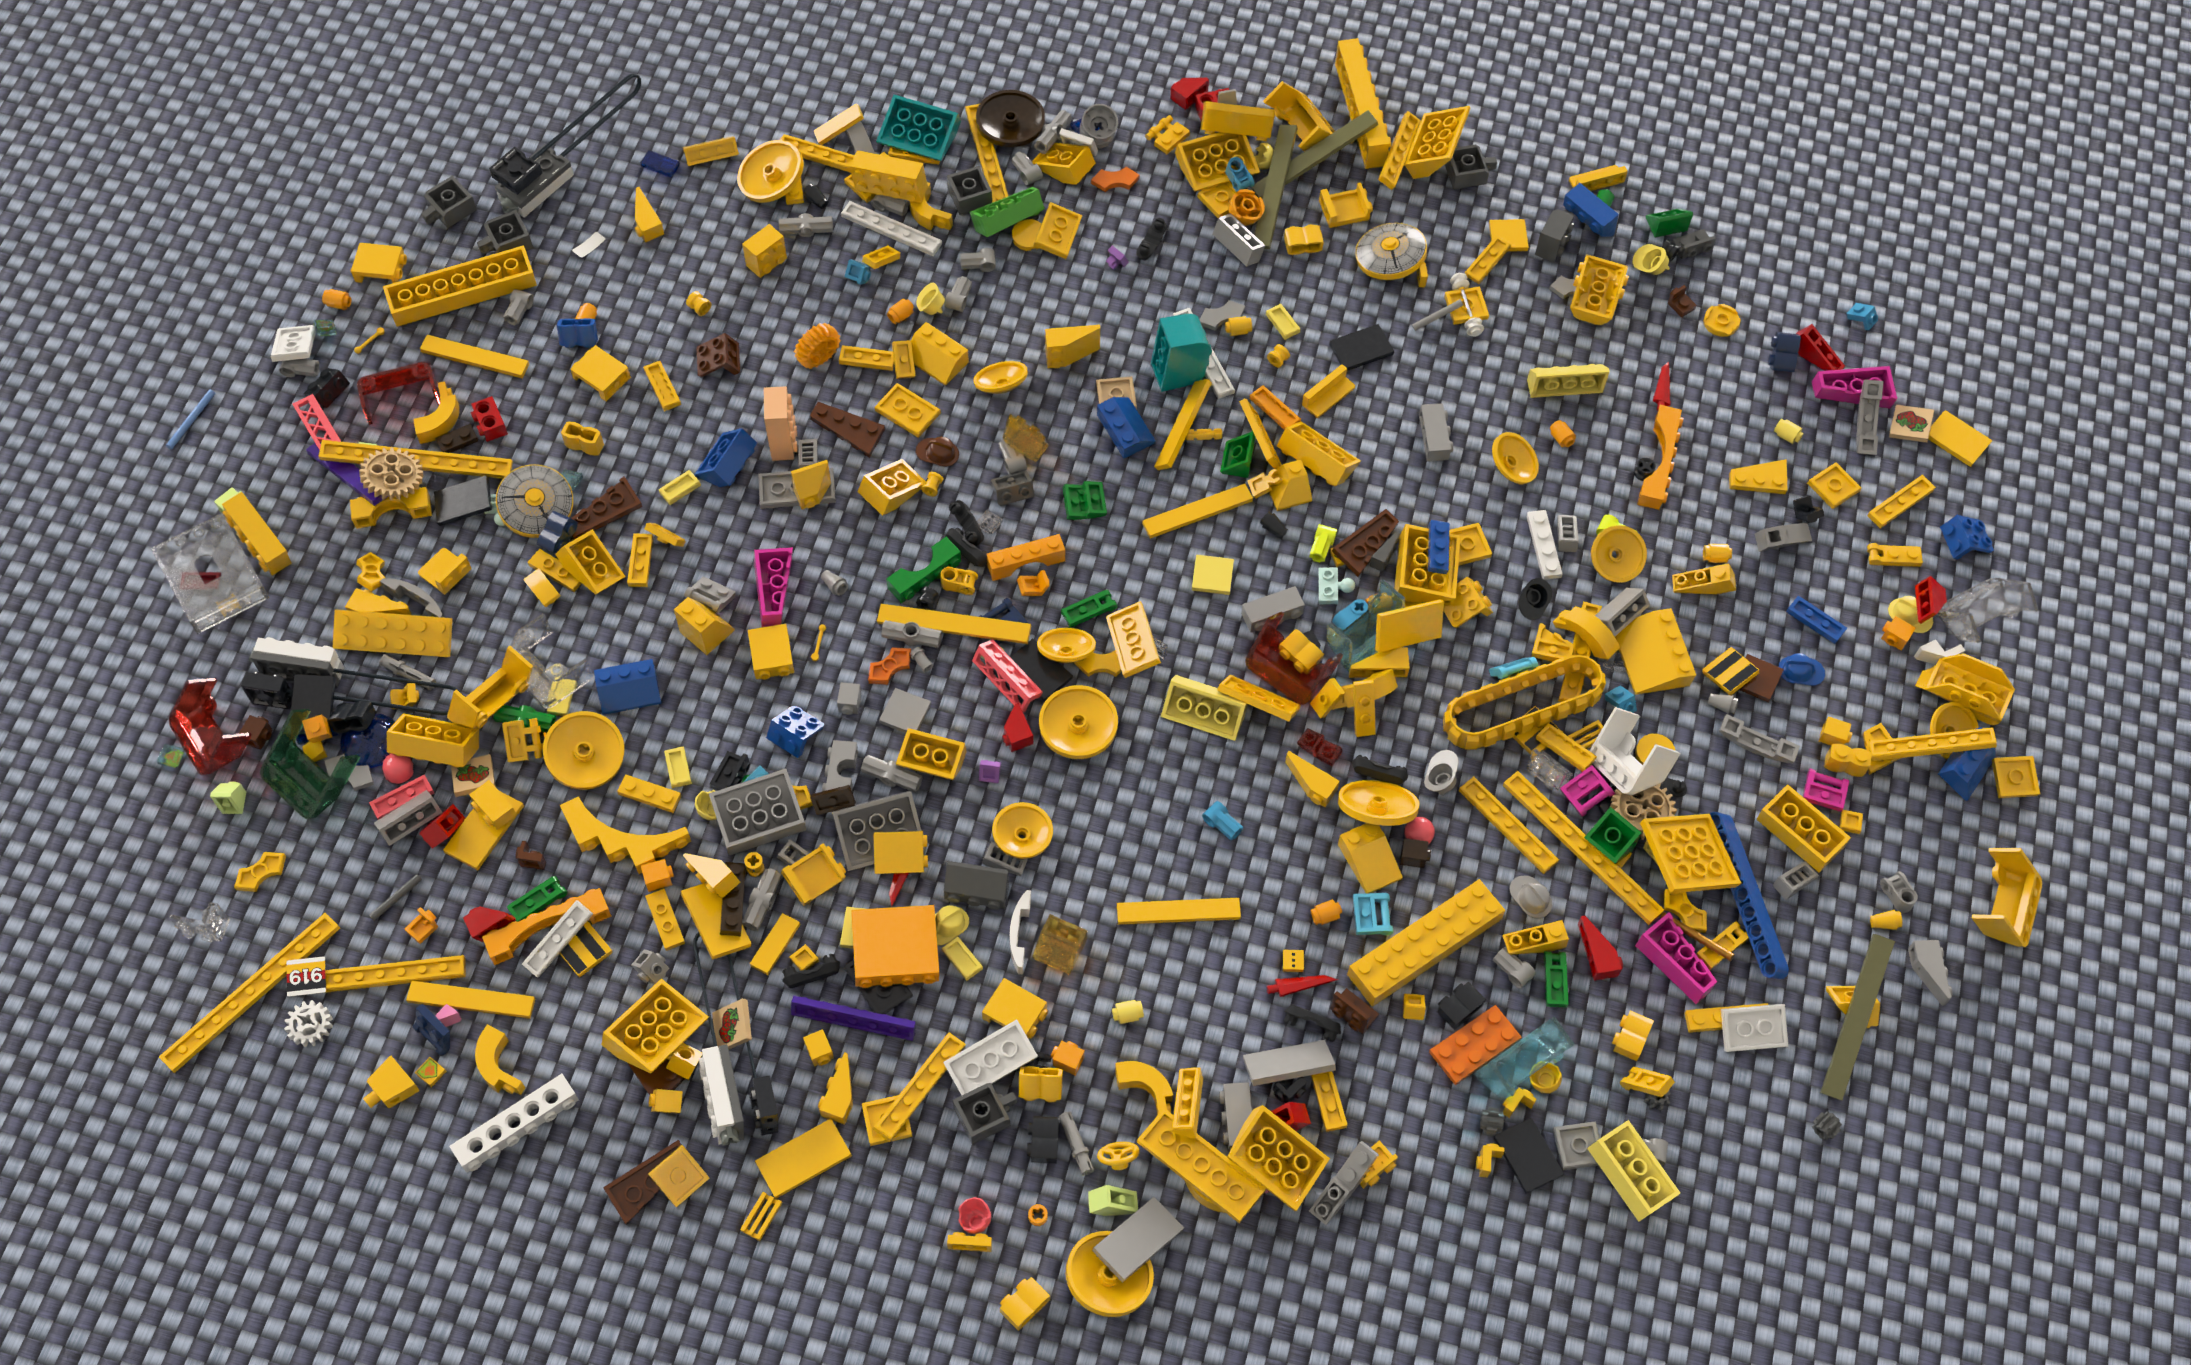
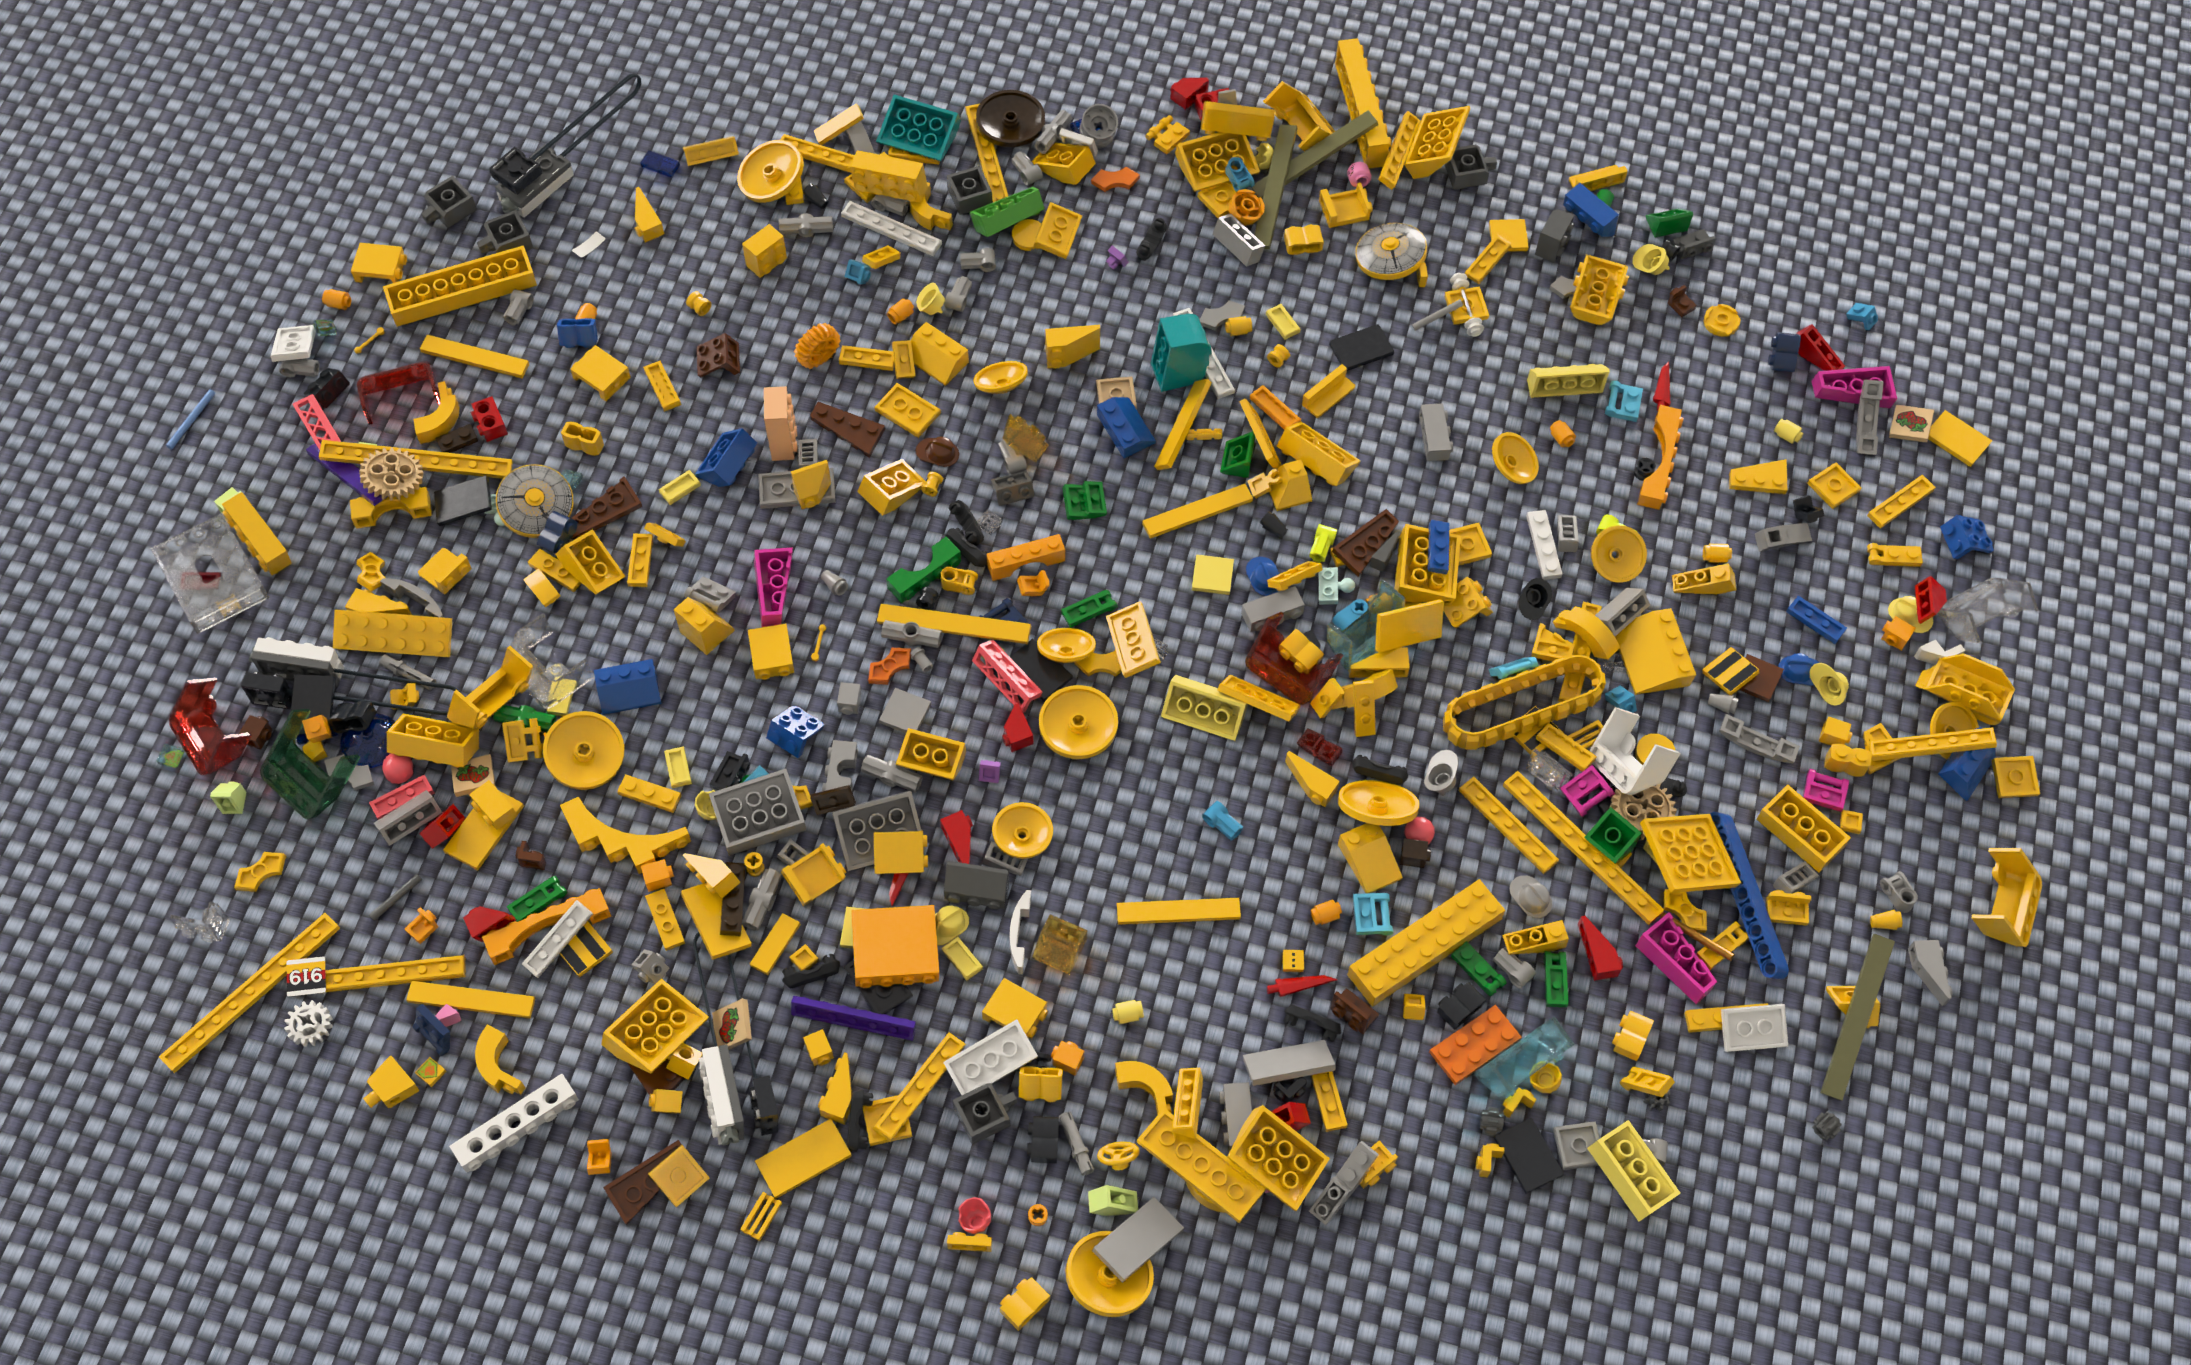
(599, 1157): none -> light orange bracket
(854, 1139): none -> black piece
(958, 834): none -> red slope
(1259, 571): none -> blue piece
(1294, 575): none -> yellow plate
(1358, 173): none -> bright pink head
(1478, 968): none -> green plate
(1630, 401): none -> medium azure plate
(1788, 907): none -> yellow bracket
(1829, 683): none -> light yellow piece

